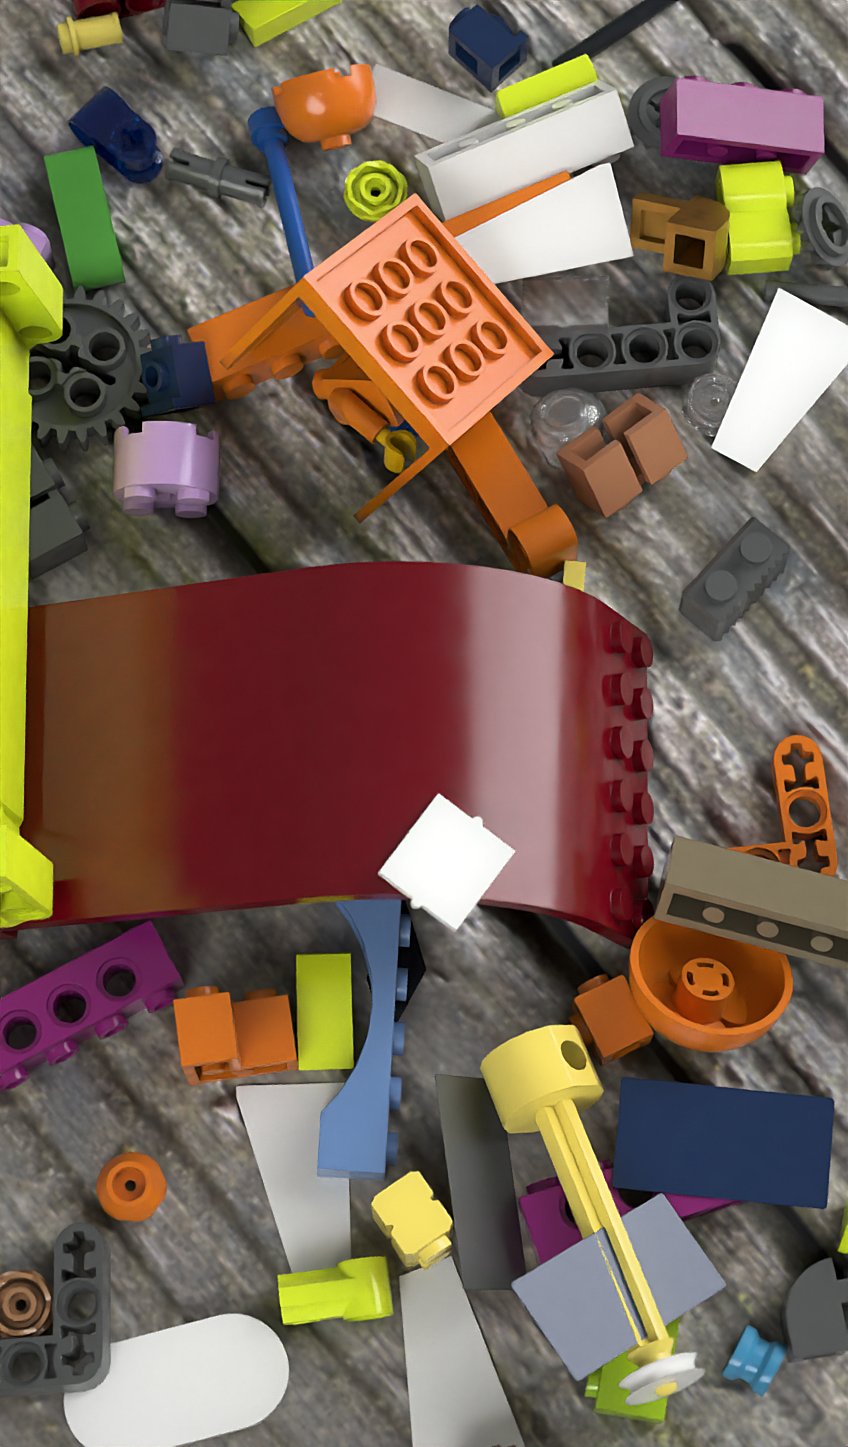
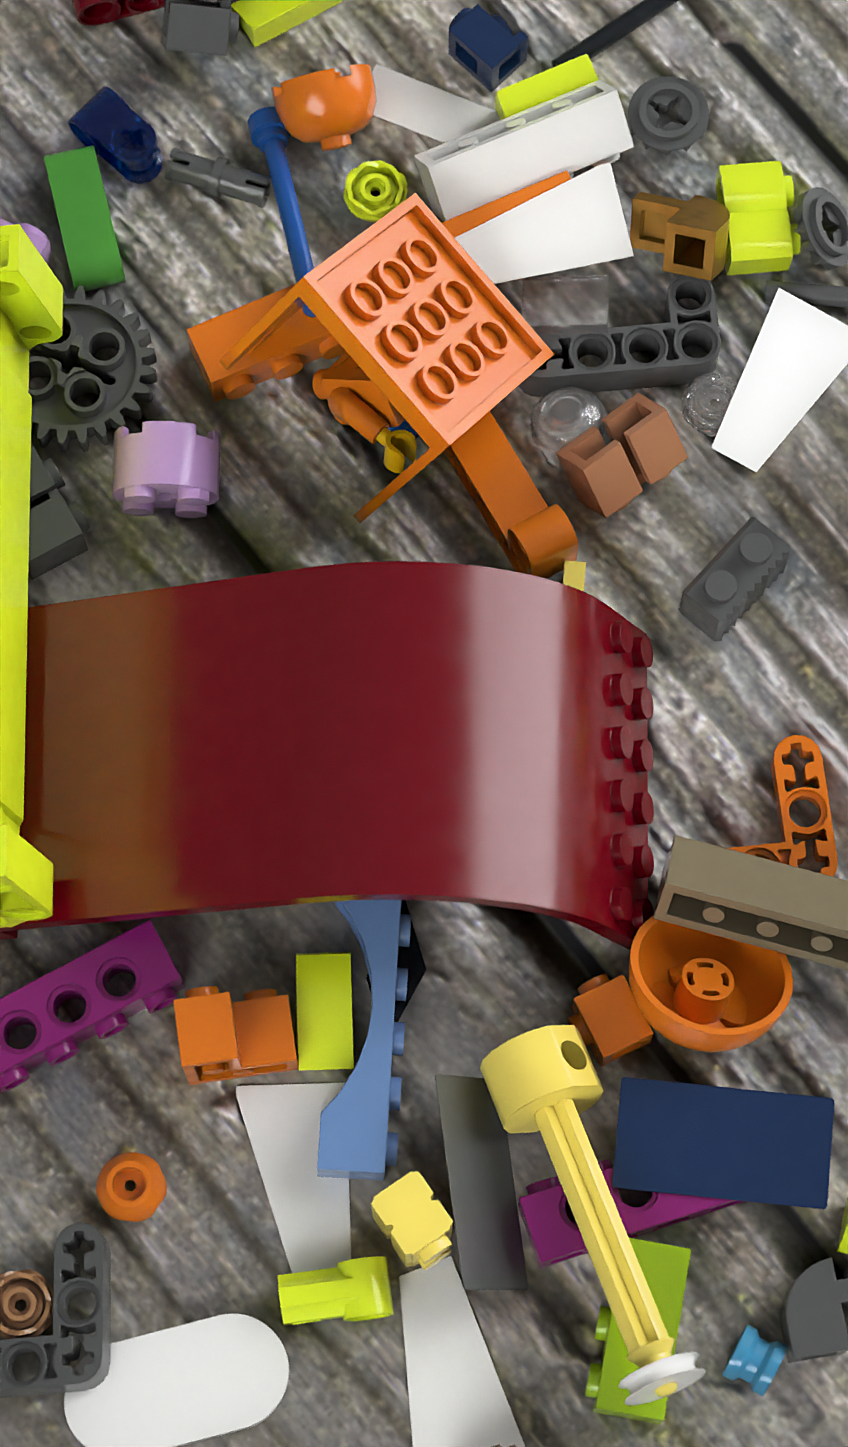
(89, 33): light yellow pin -> none
(176, 377): dark blue brick -> none
(446, 862): white piece -> none
(578, 1301): sticker -> none
(741, 124): brick -> none

